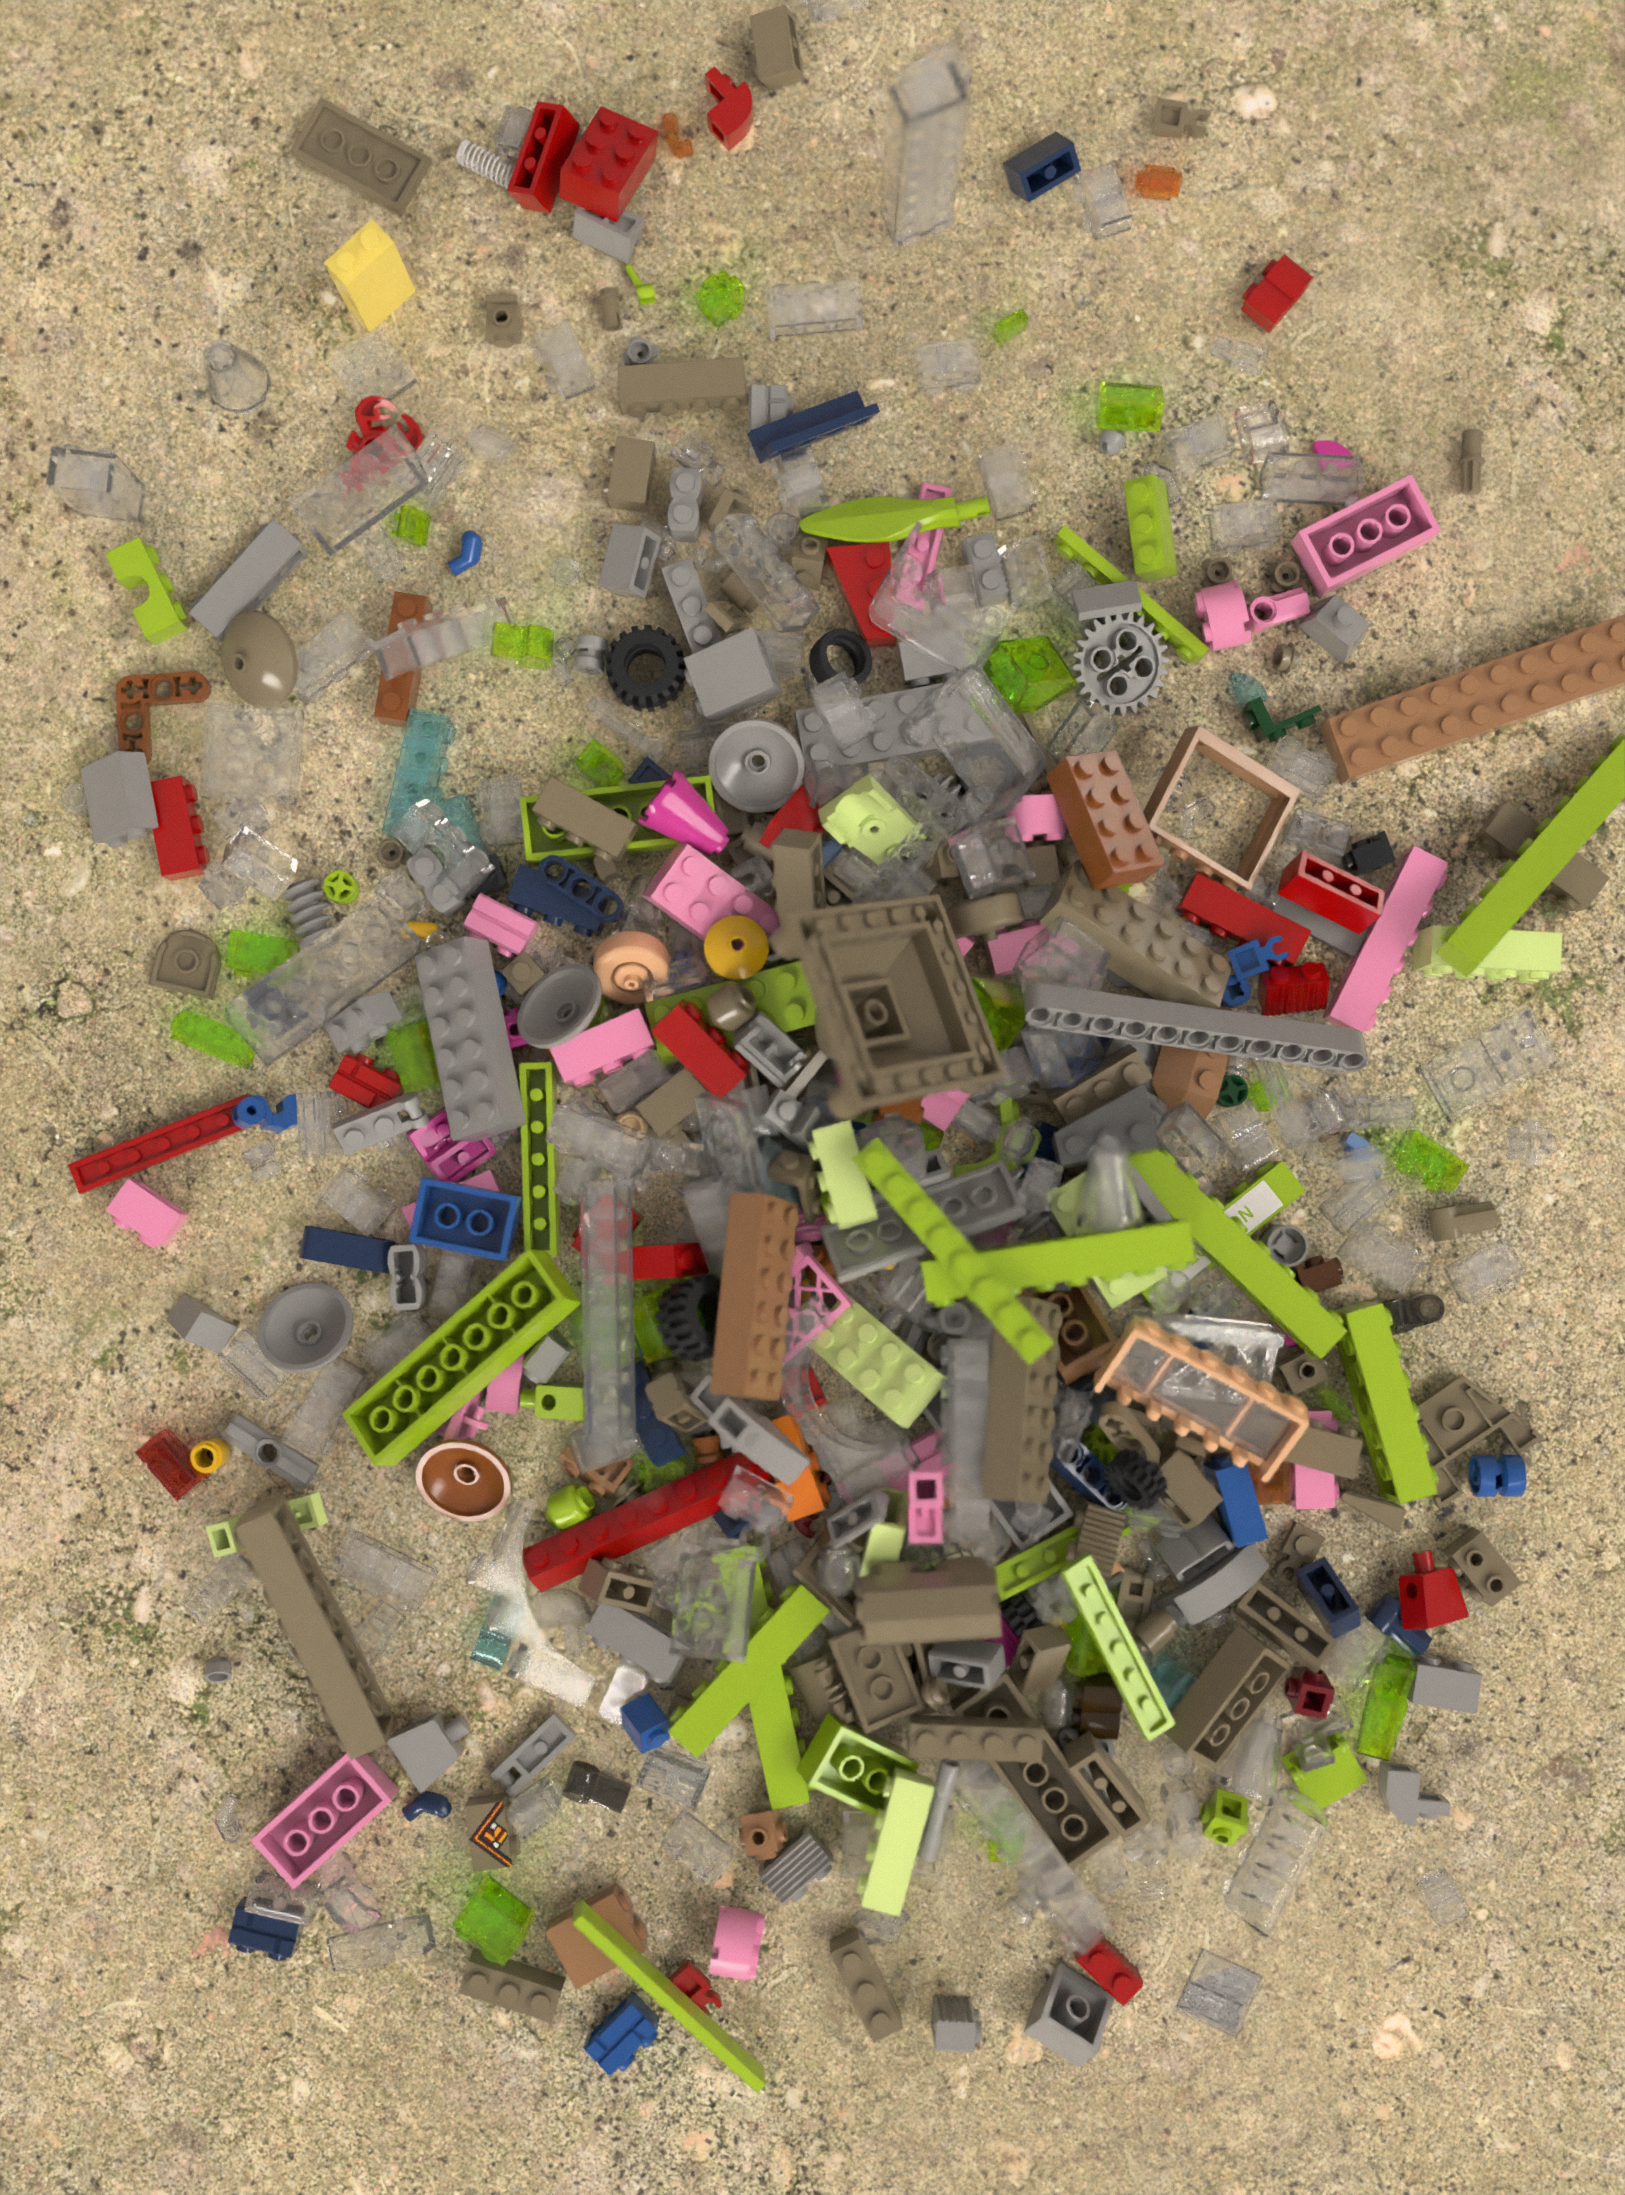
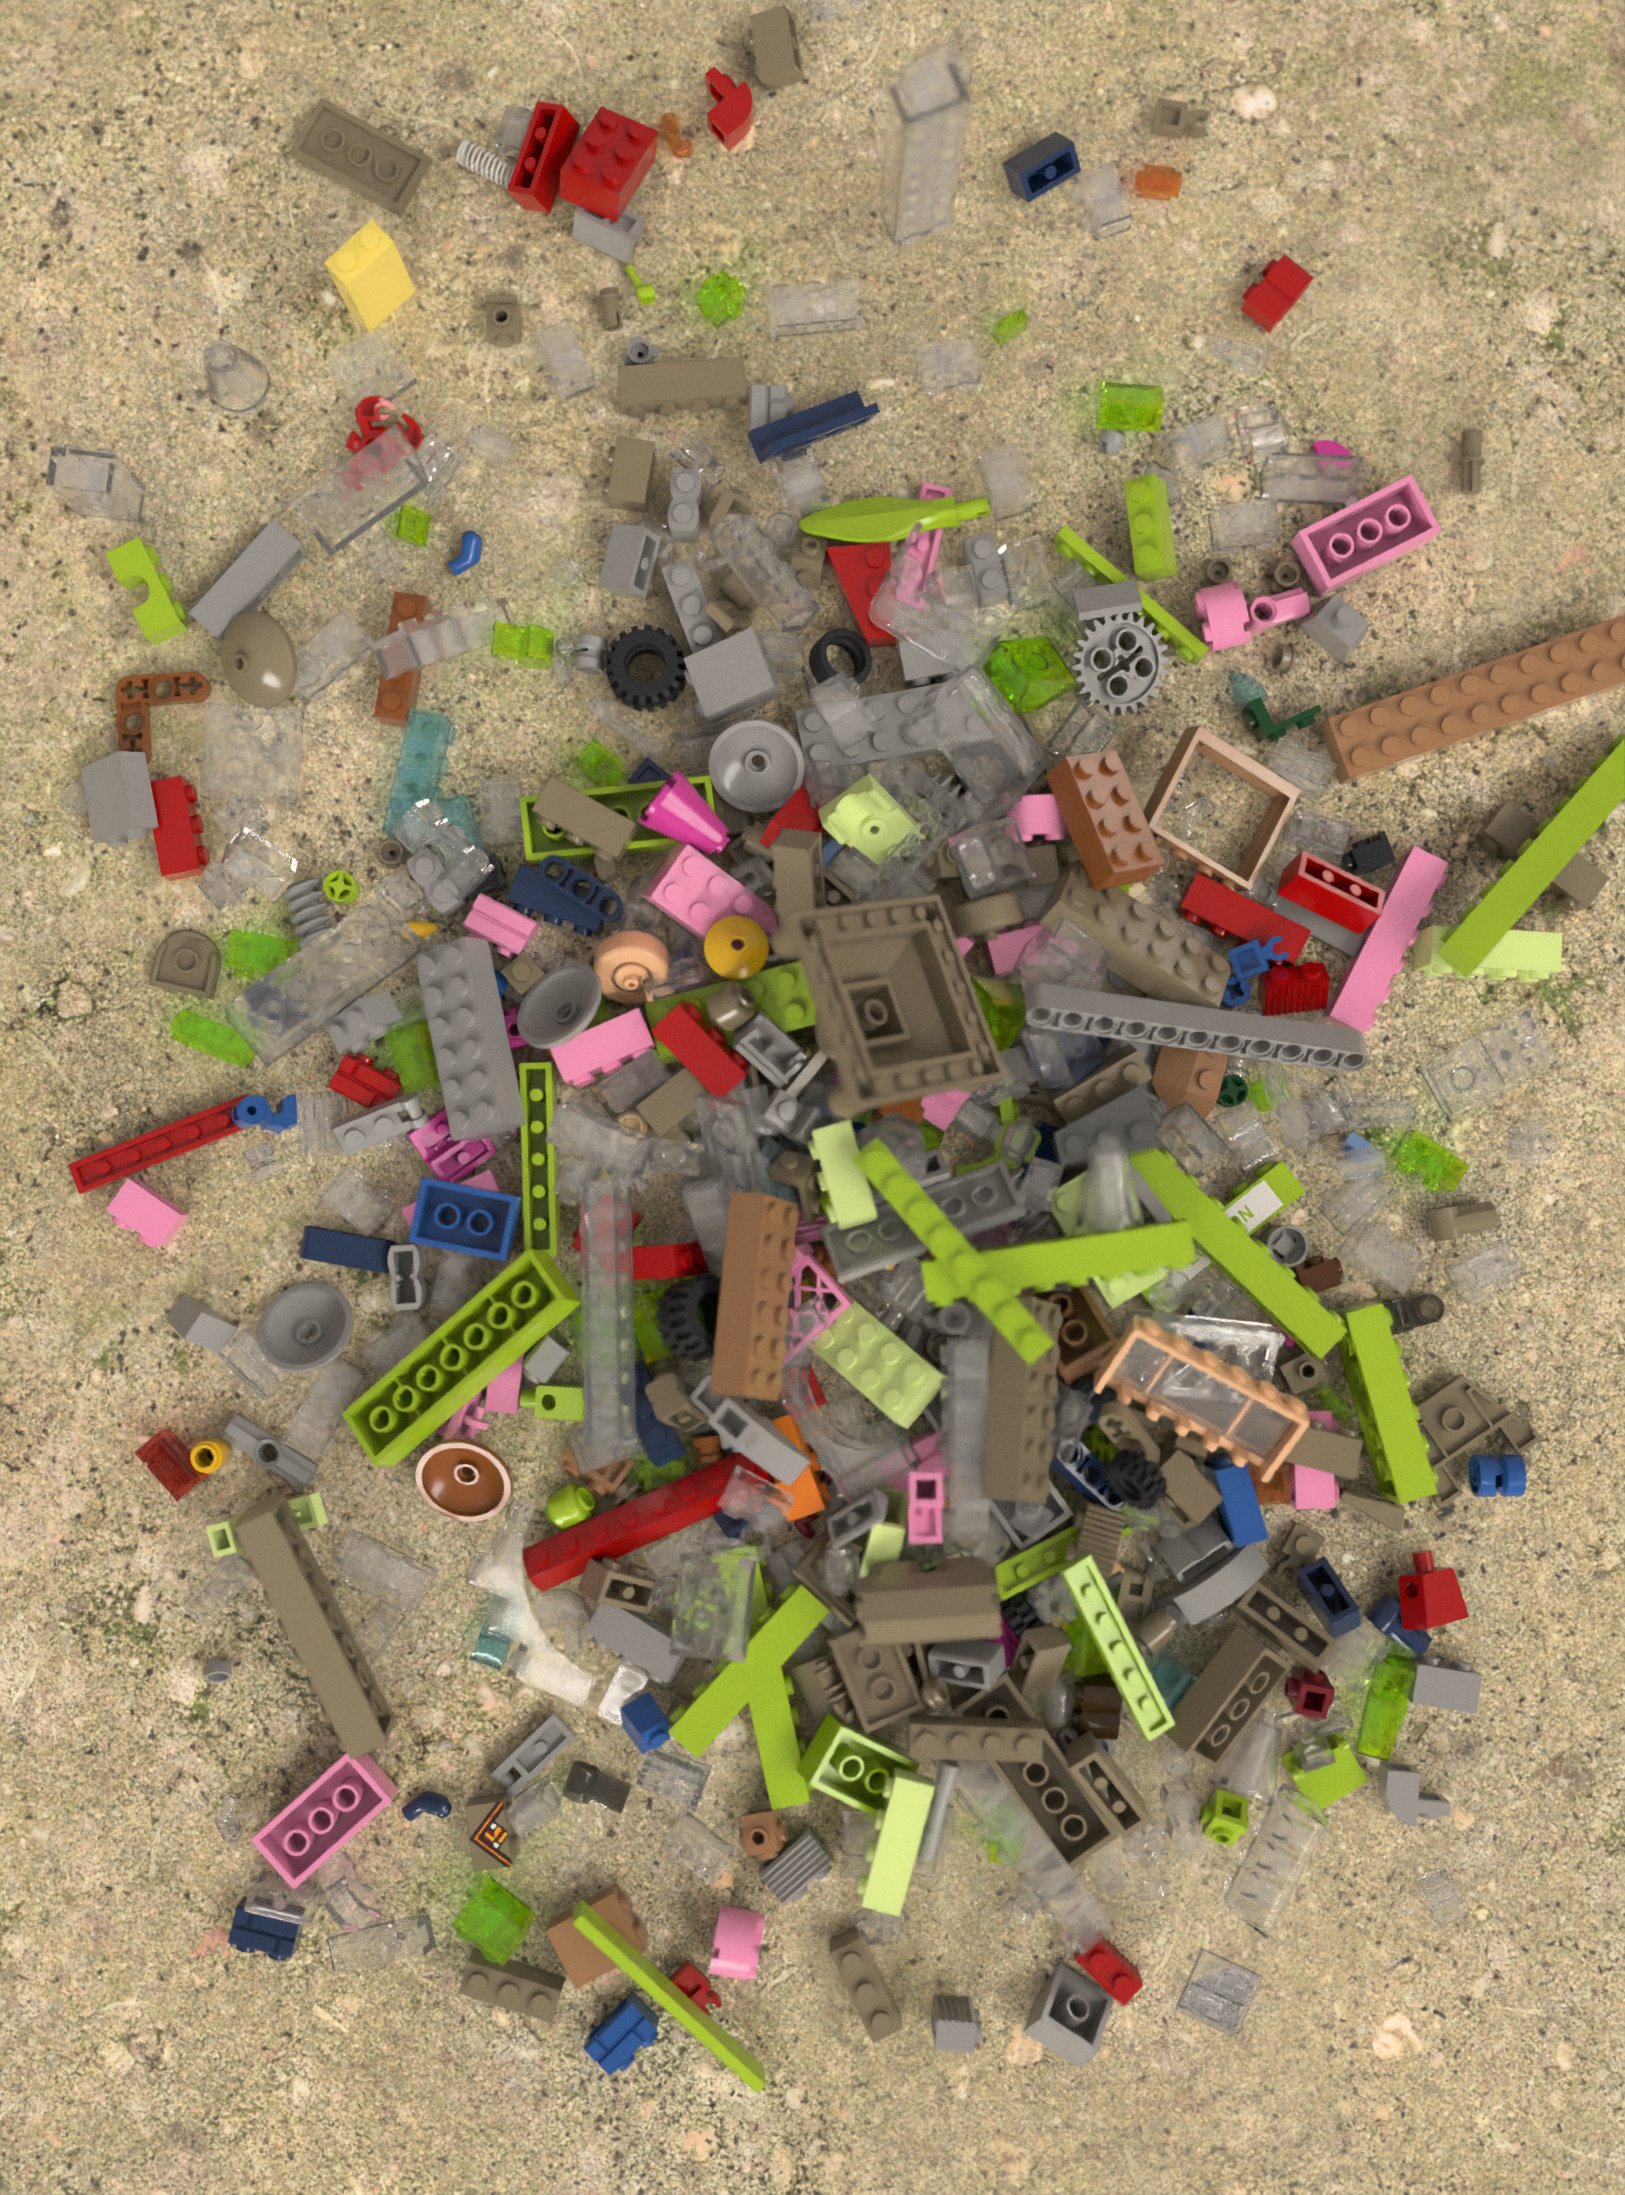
(429, 1747): light grey torso -> none
(1481, 1567): dark tan brick -> none

